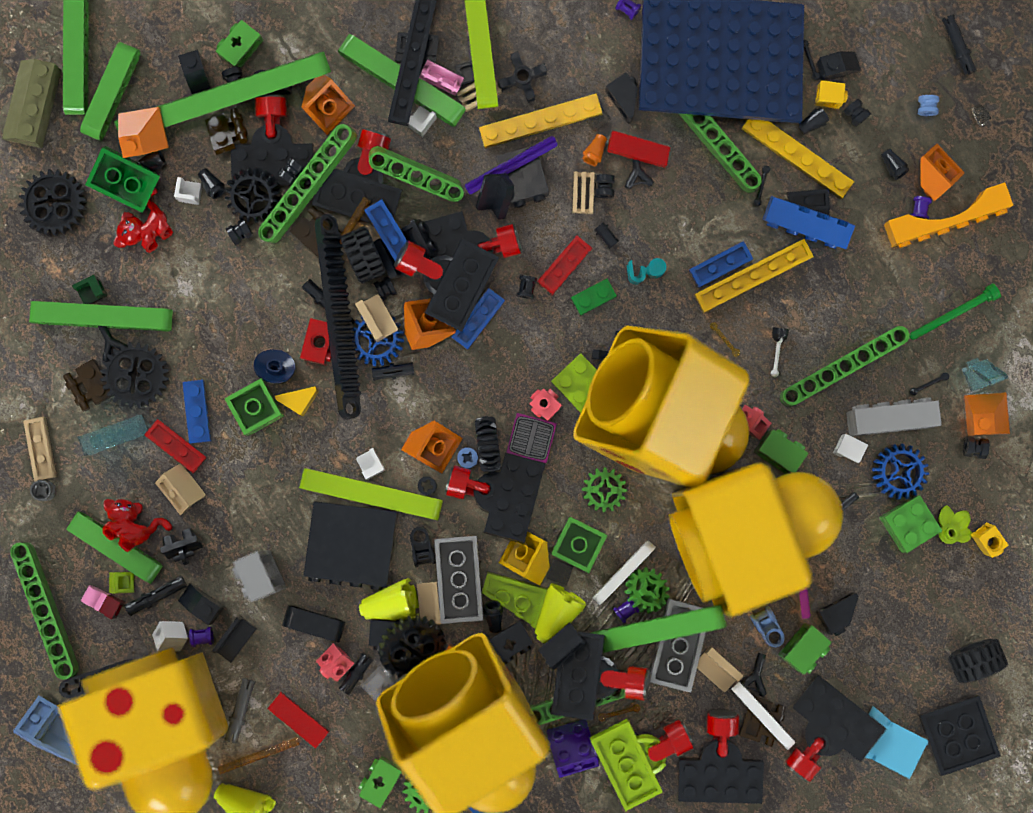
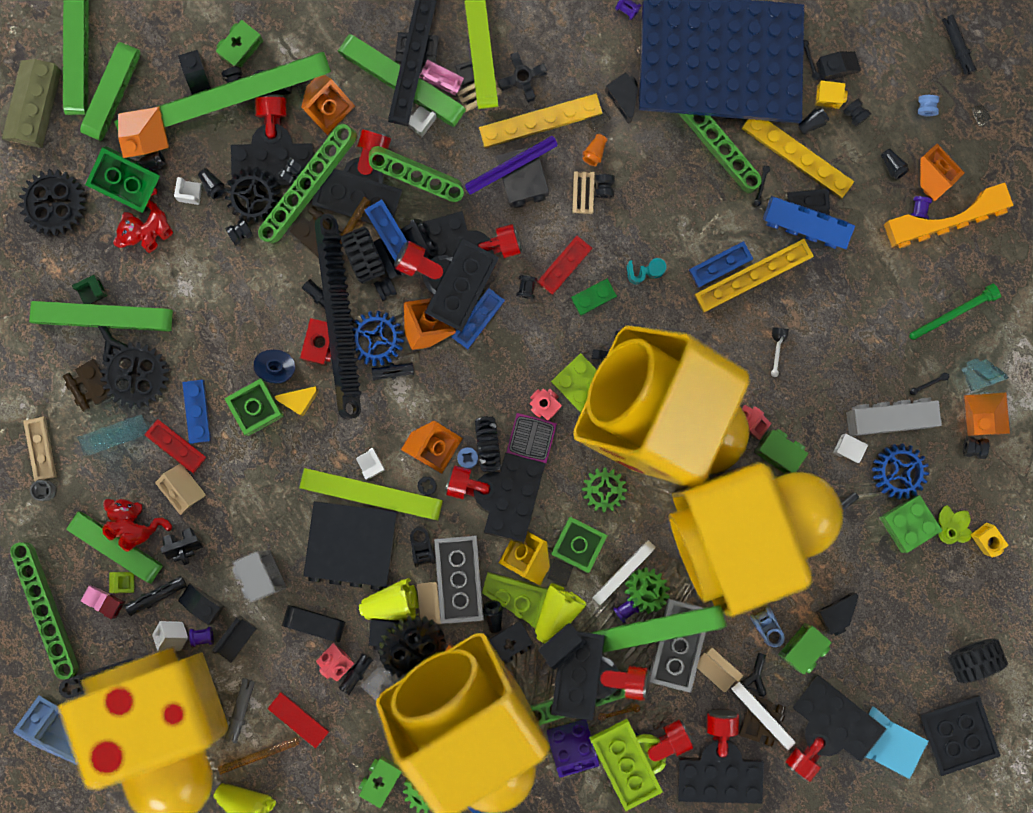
(220, 133): dark brown plate -> none
(377, 317): tan panel -> none
(496, 194): black panel -> none
(606, 235): black pin -> none
(638, 149): red tile -> none
(638, 171): black piece -> none
(735, 352): clear yellow hinge -> none
(804, 602): magenta tile -> none
(852, 361): bright green beam -> none

